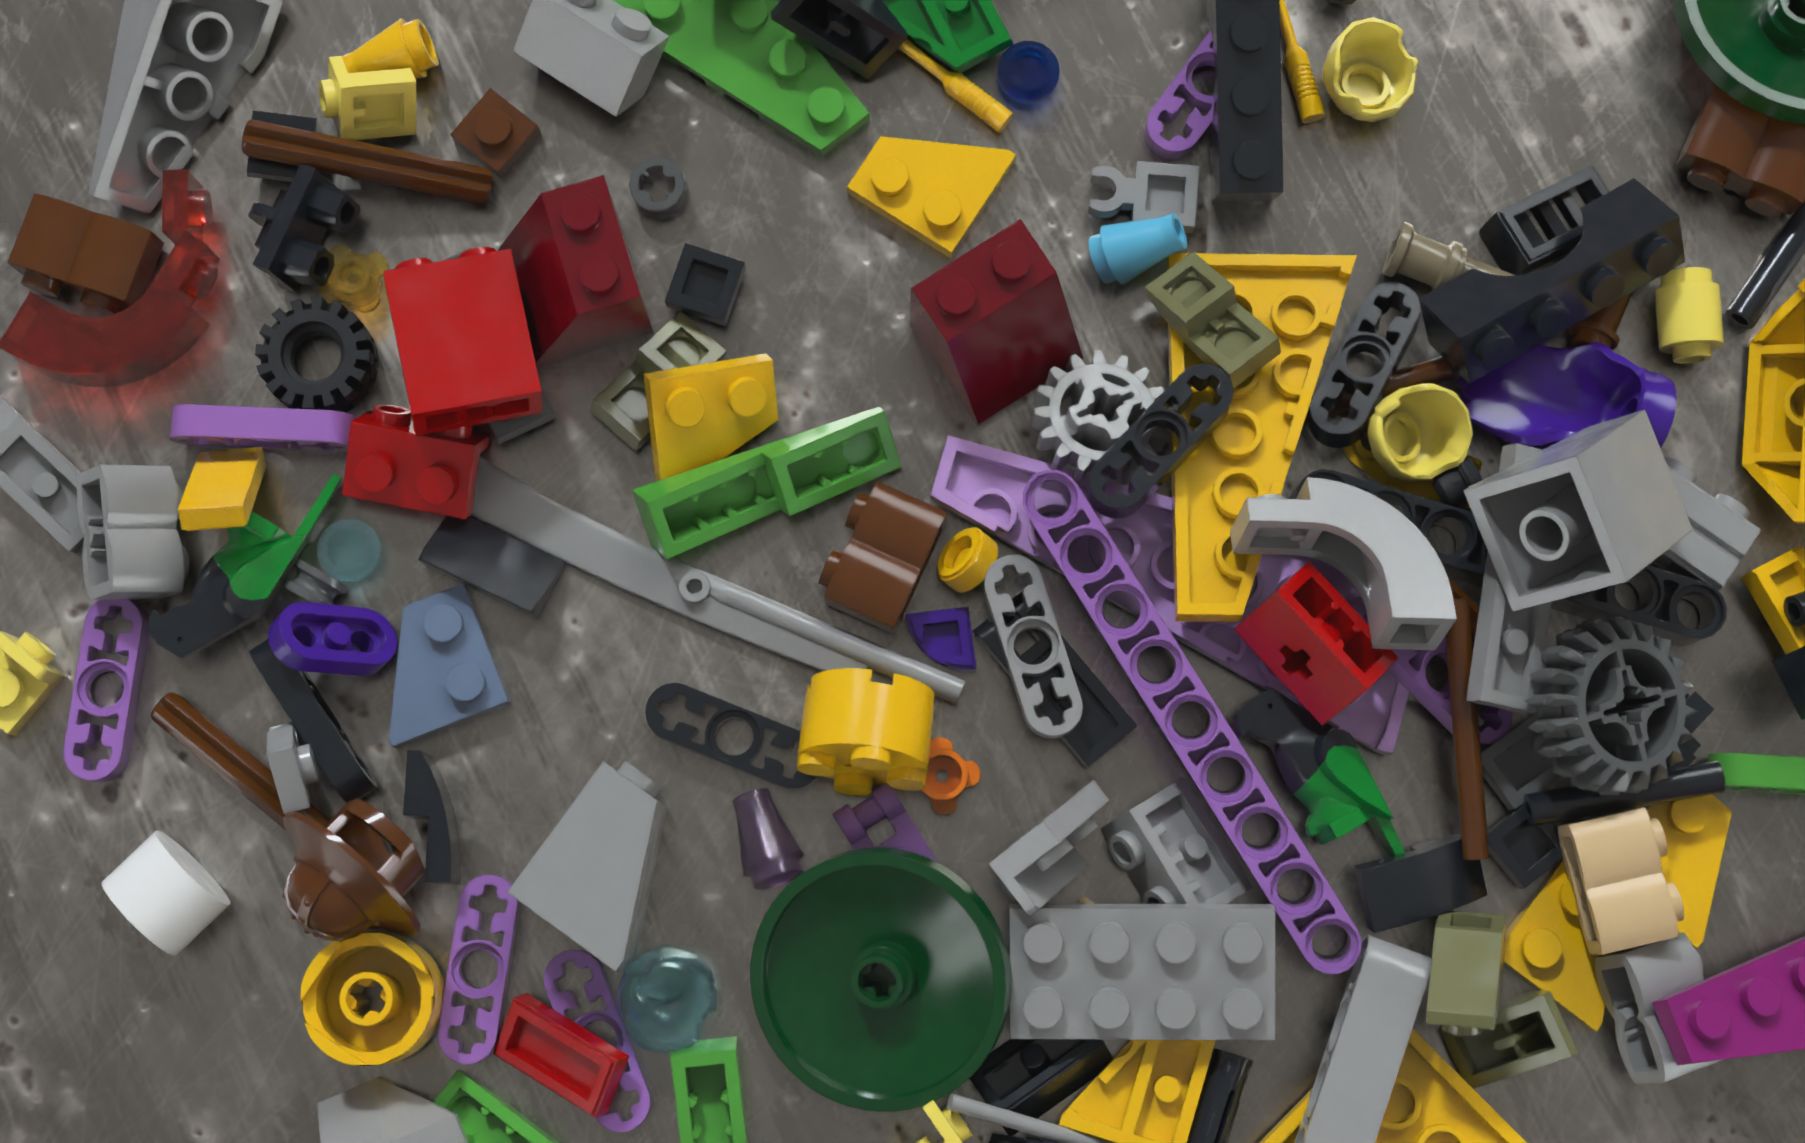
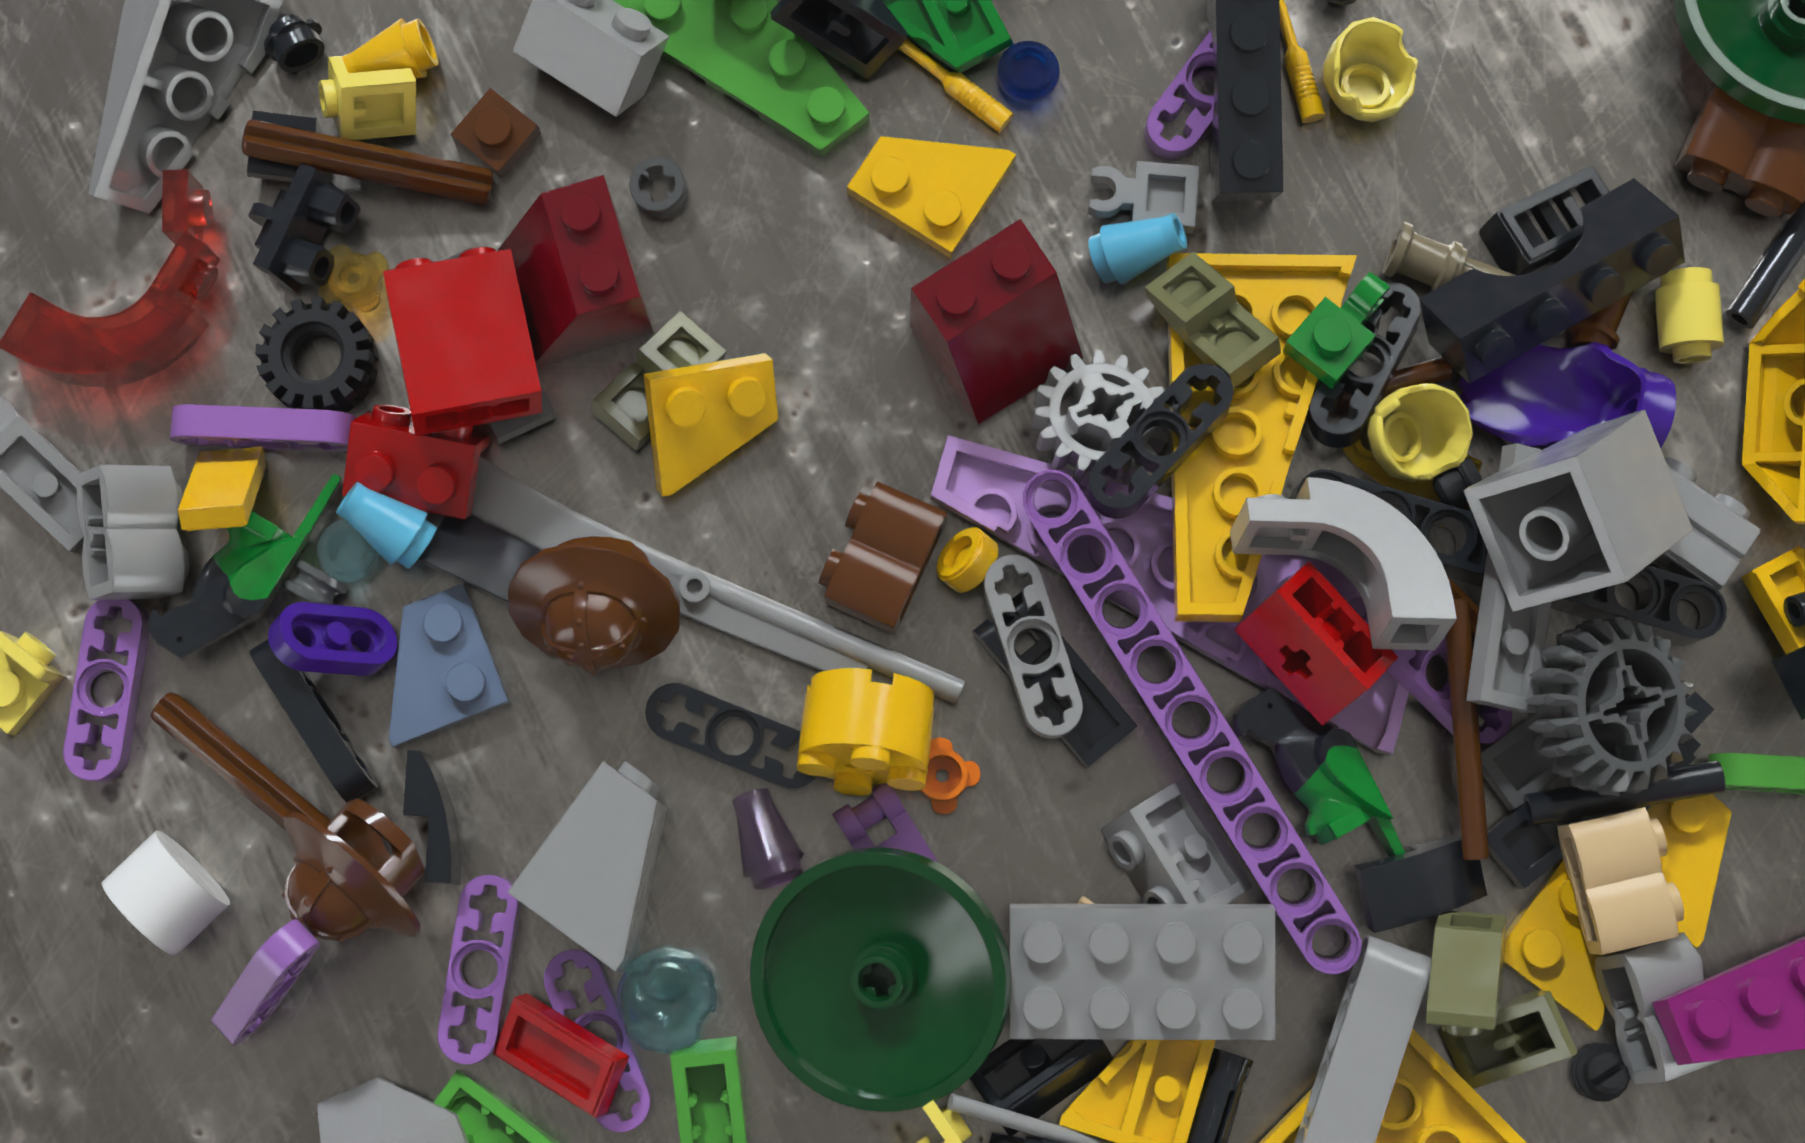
(84, 254): reddish brown brick -> none
(265, 981): none -> medium lavender beam
(291, 767): light grey plate -> none
(294, 42): none -> black plate
(337, 1007): yellow brick -> none
(388, 525): none -> medium azure cone
(594, 604): none -> reddish brown helmet
(705, 284): black plate -> none
(766, 479): bright green slope -> none
(944, 637): dark purple tile -> none
(1046, 856): light grey bracket -> none
(1335, 336): none -> green plate
(1600, 1072): none -> black piece

